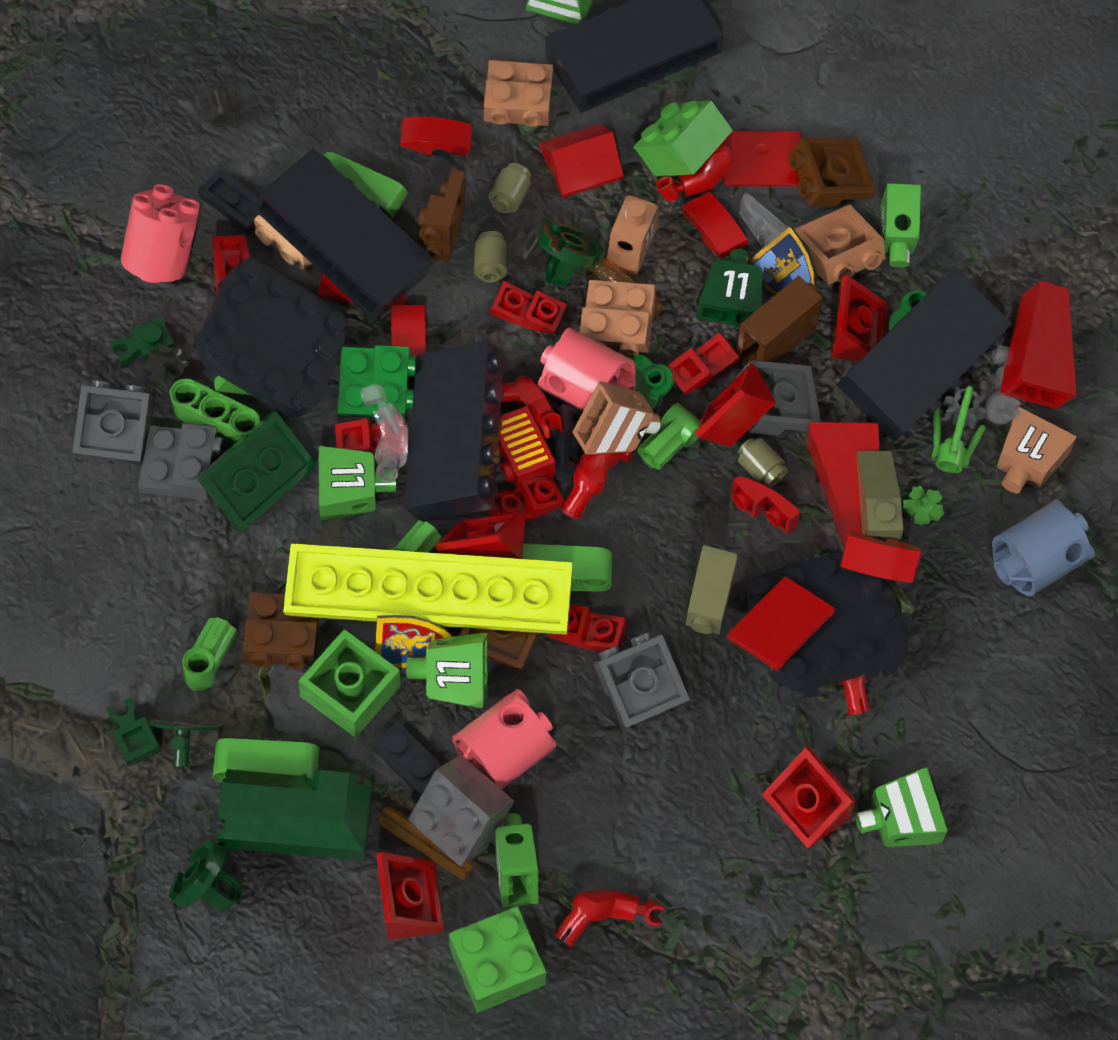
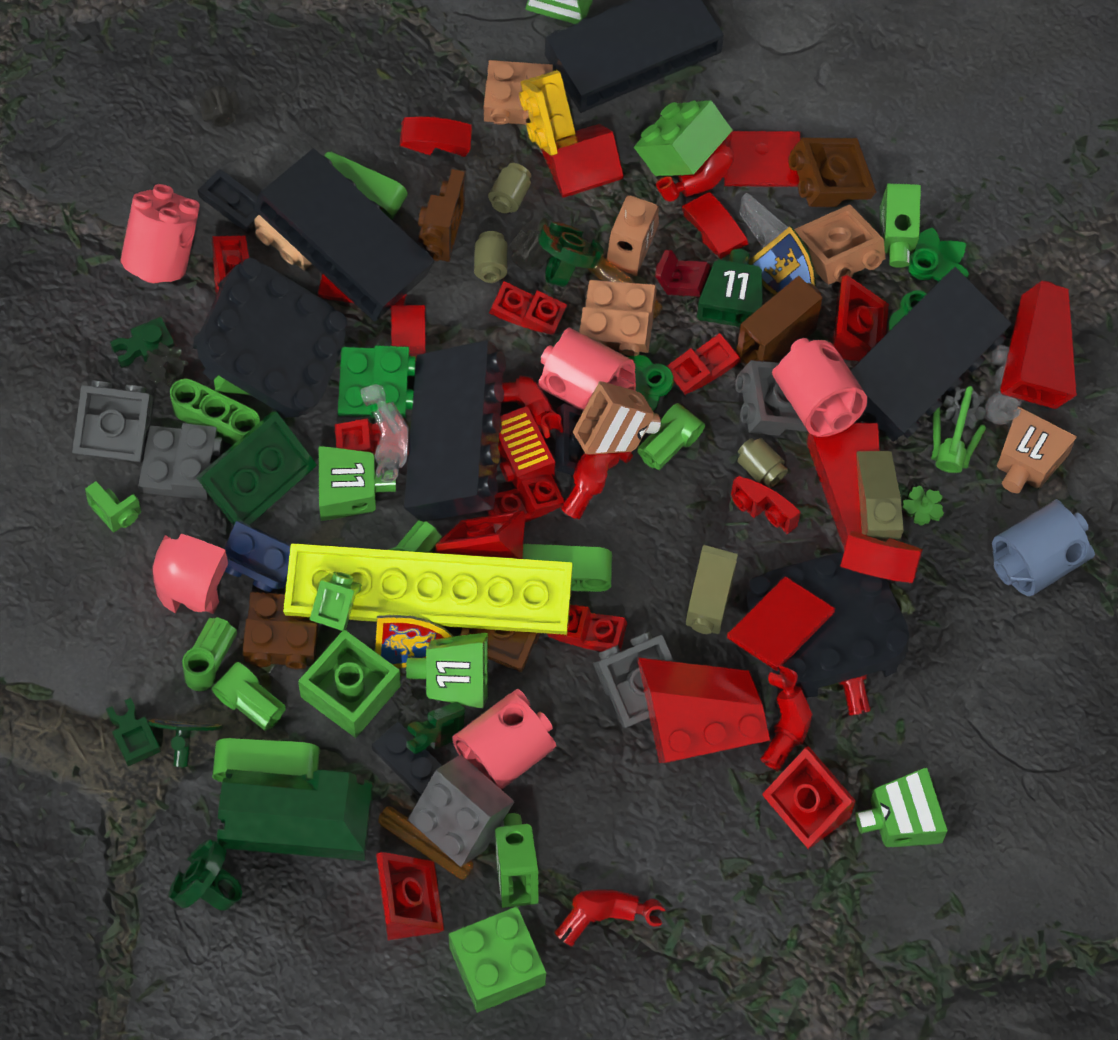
(110, 509): none -> bright green bracket
(188, 573): none -> coral brick
(242, 690): none -> bright green piece
(257, 556): none -> dark blue bracket
(335, 600): none -> bright green bracket
(437, 729): none -> dark green plate
(547, 109): none -> yellow bracket
(680, 276): none -> dark red bracket
(700, 708): none -> red wedge
(736, 408): red slope -> none
(794, 718): none -> red arm
(820, 387): none -> coral cylinder
(937, 255): none -> green plate

